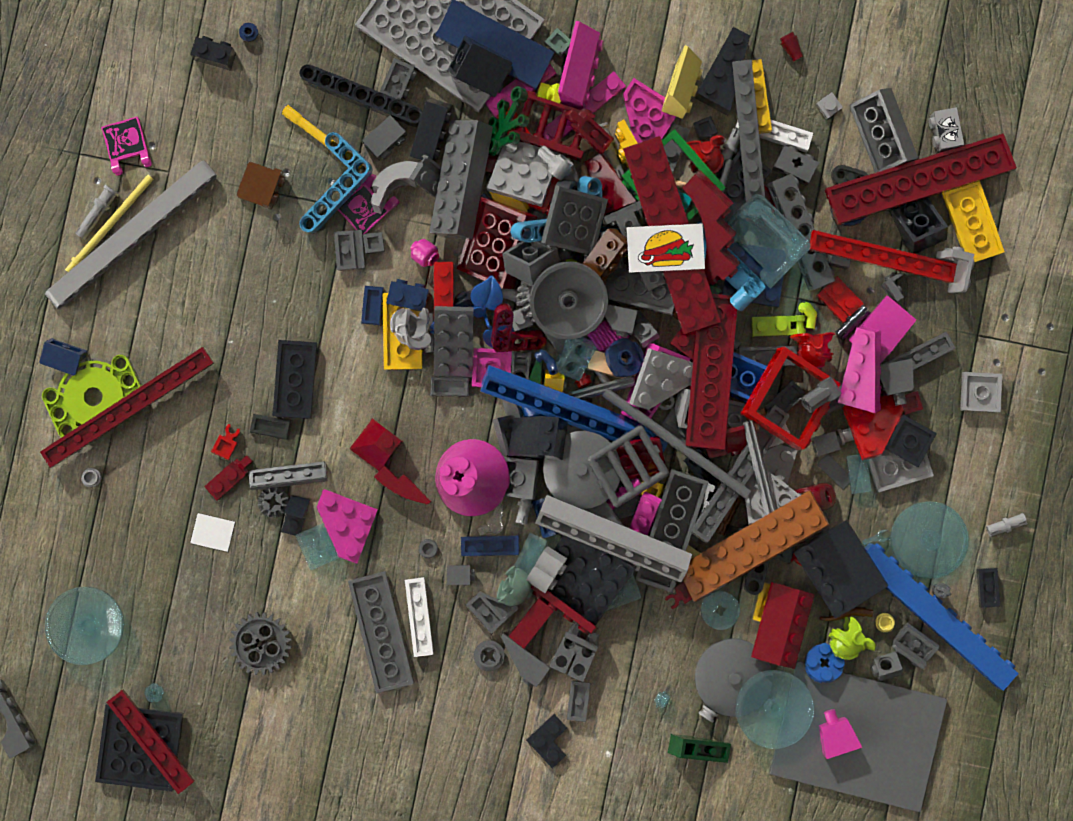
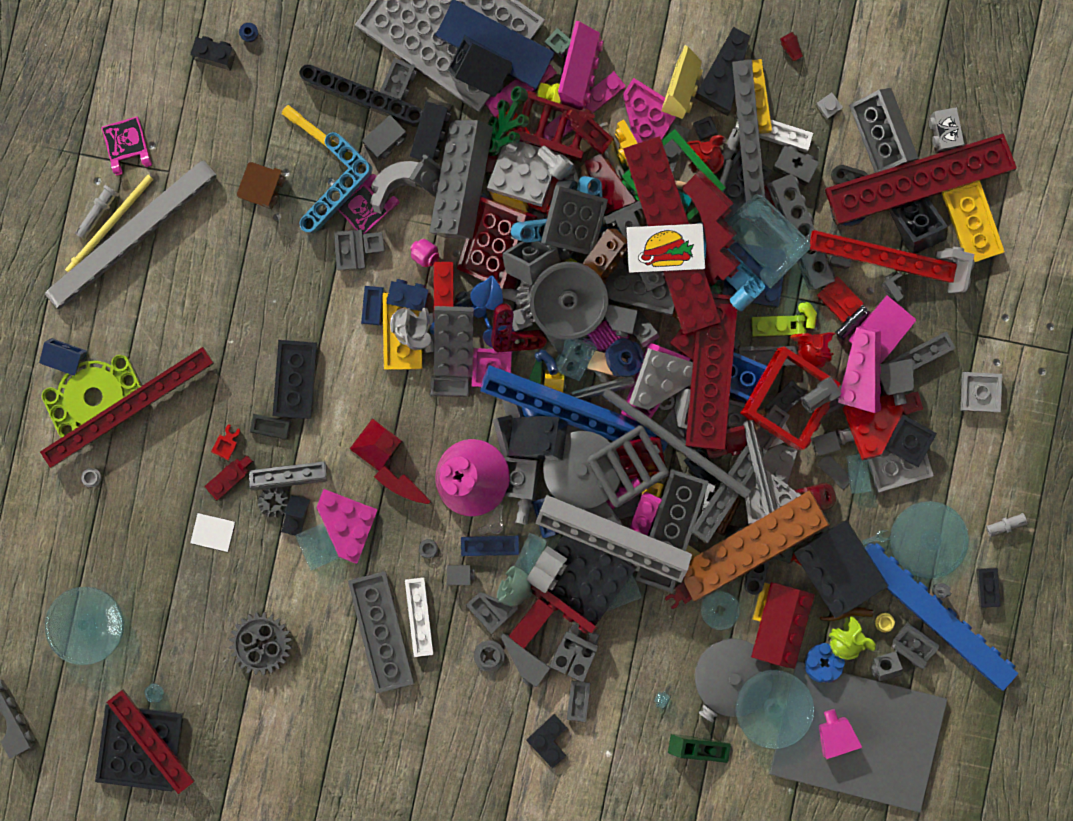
(519, 365): dark grey piece -> none
(584, 381): red plate -> none

